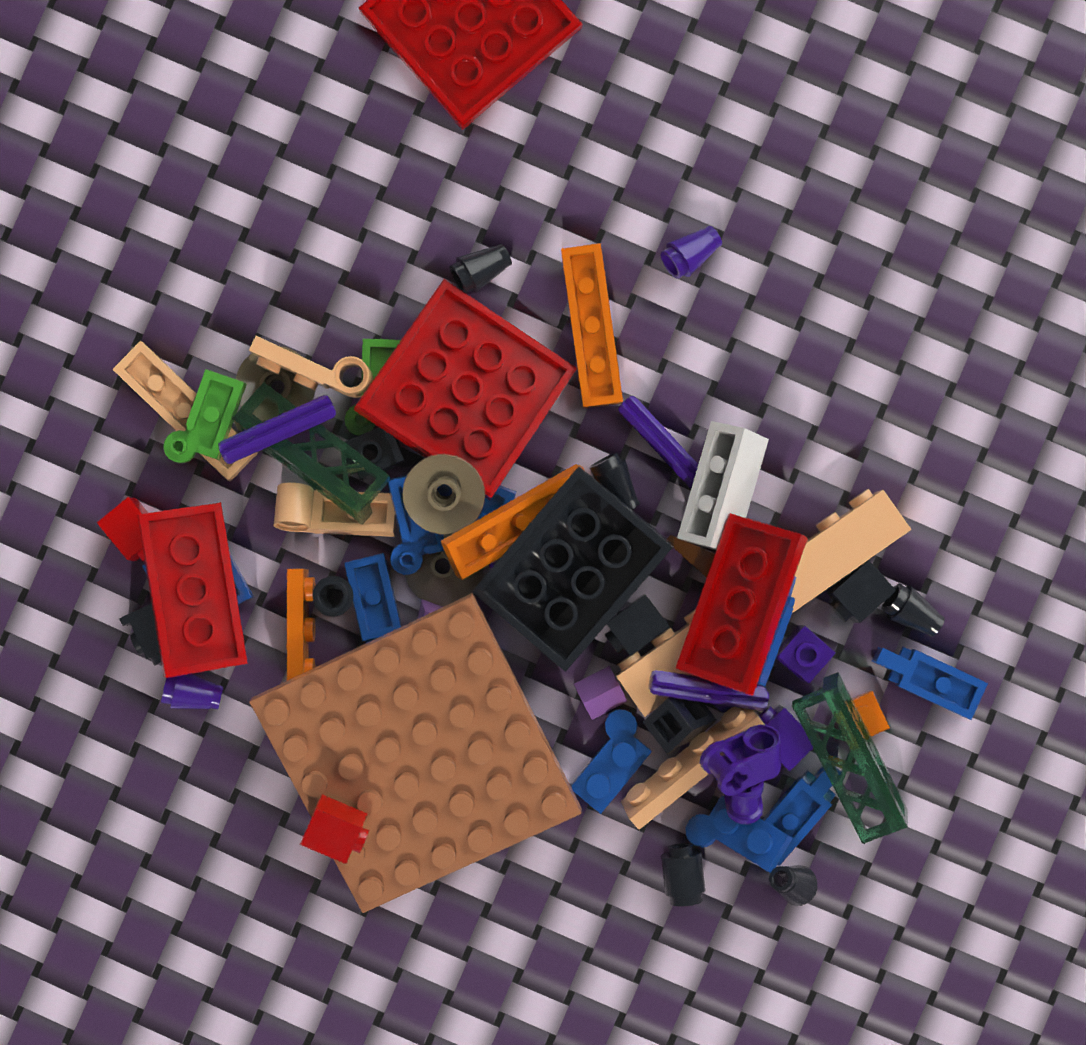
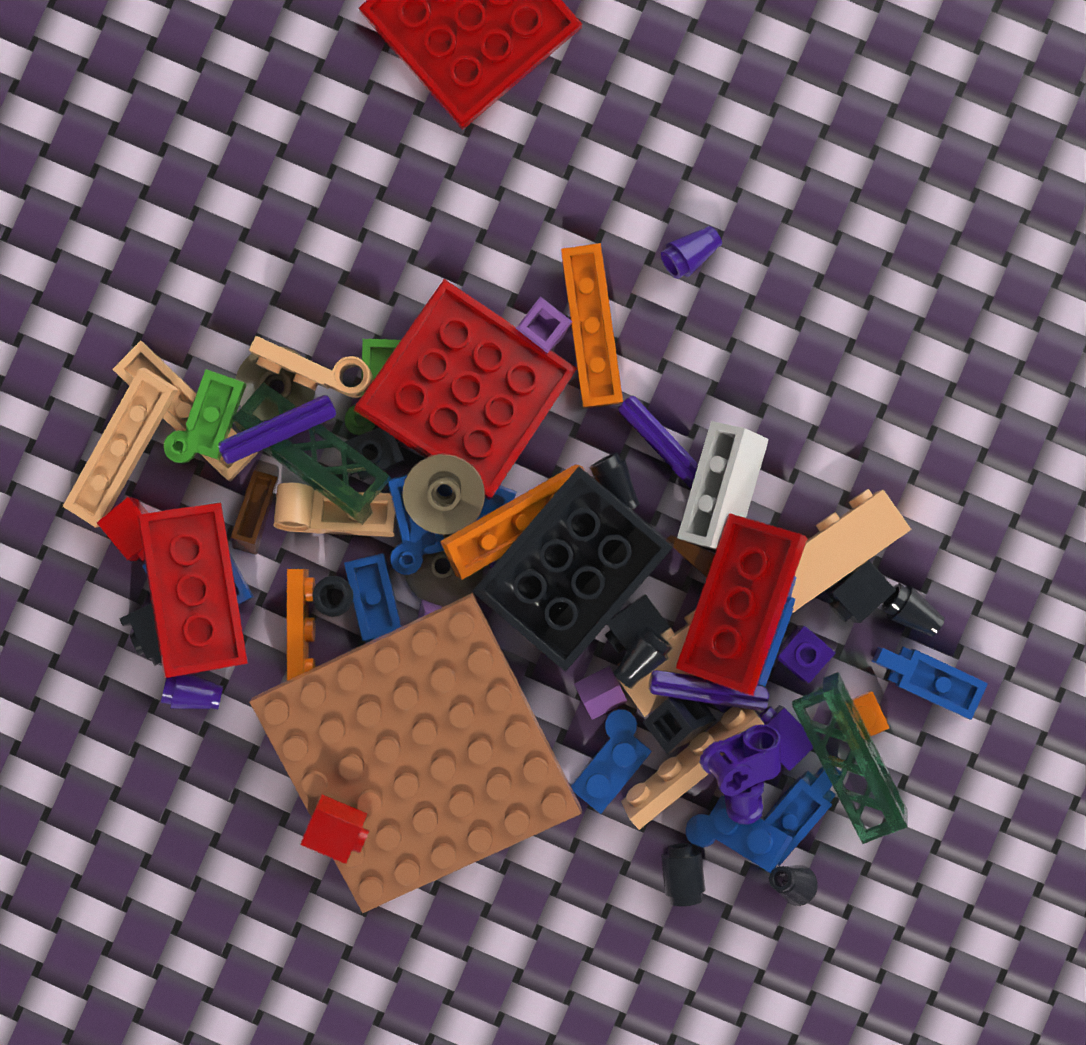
(120, 446): none -> light nougat plate
(254, 512): none -> reddish brown piece
(478, 268): black cone -> none
(544, 325): none -> medium lavender slope
(642, 657): none -> black cone

